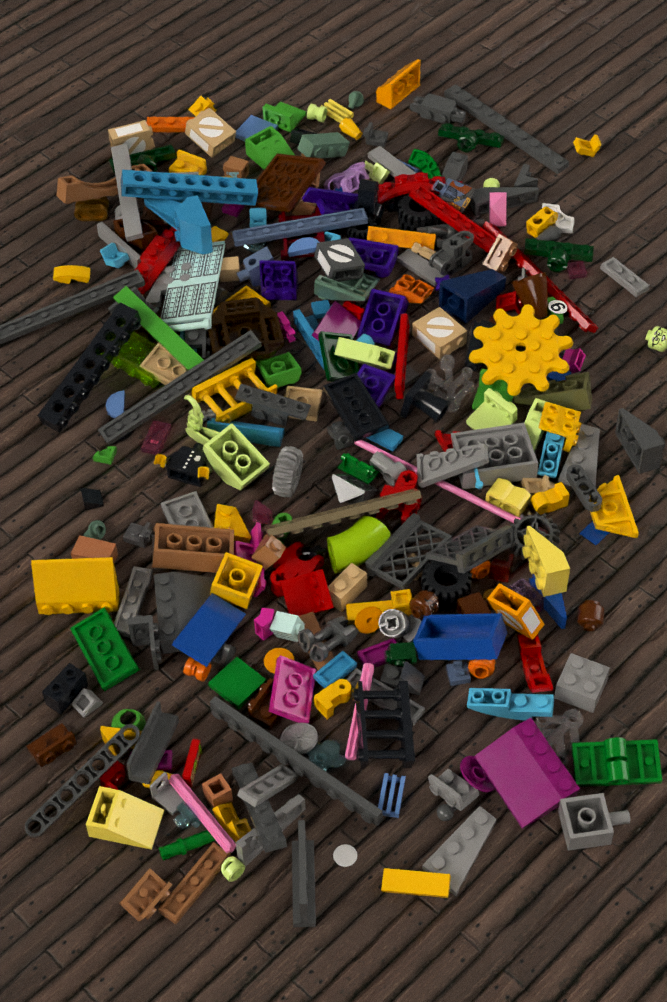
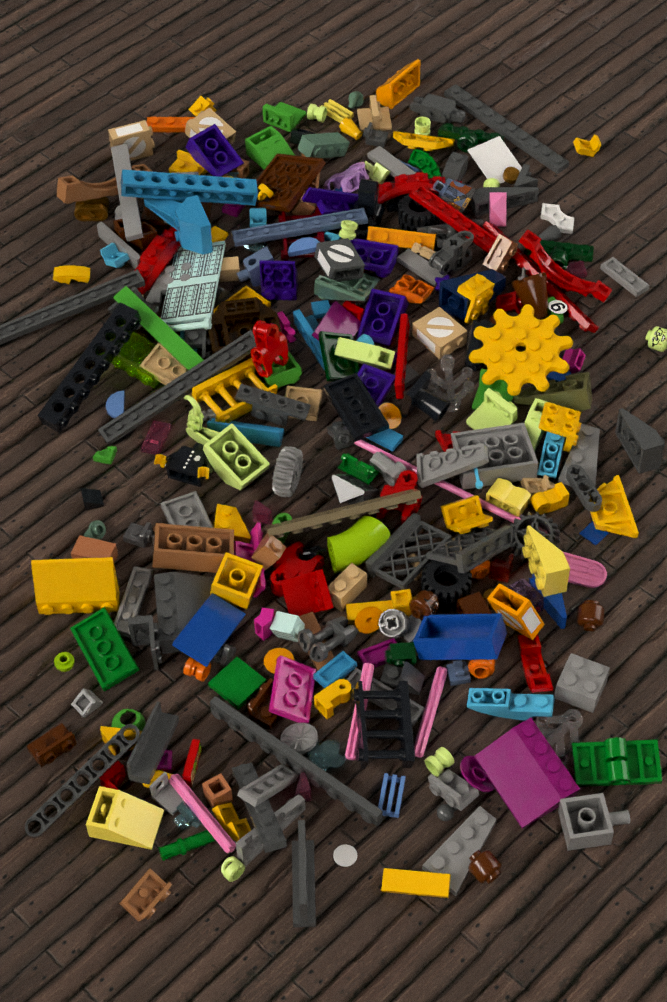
(64, 666): none -> lime plate
(64, 688): black brick -> none
(151, 157): dark green plate -> none
(193, 883): medium nougat tile -> none
(213, 152): none -> dark purple slope
(252, 126): medium blue tile -> none
(264, 192): none -> yellow tile
(268, 348): none -> red piece
(303, 787): none -> clear pink slope
(348, 229): none -> yellowish green wheel
(377, 115): none -> tan bracket
(391, 414): none -> light orange piece
(422, 126): none -> yellowish green wheel
(426, 142): none -> yellow wing
(430, 711): none -> bright pink axle
(440, 761): none -> yellowish green wheel
(464, 515): none -> yellow bracket
(479, 291): none -> yellow bracket
(484, 866): none -> reddish brown head
(494, 158): none -> white sticker
(510, 175): none -> pearl gold tile
(541, 221): yellow leg -> none
(559, 275): none -> red piece
(585, 571): none -> bright pink window

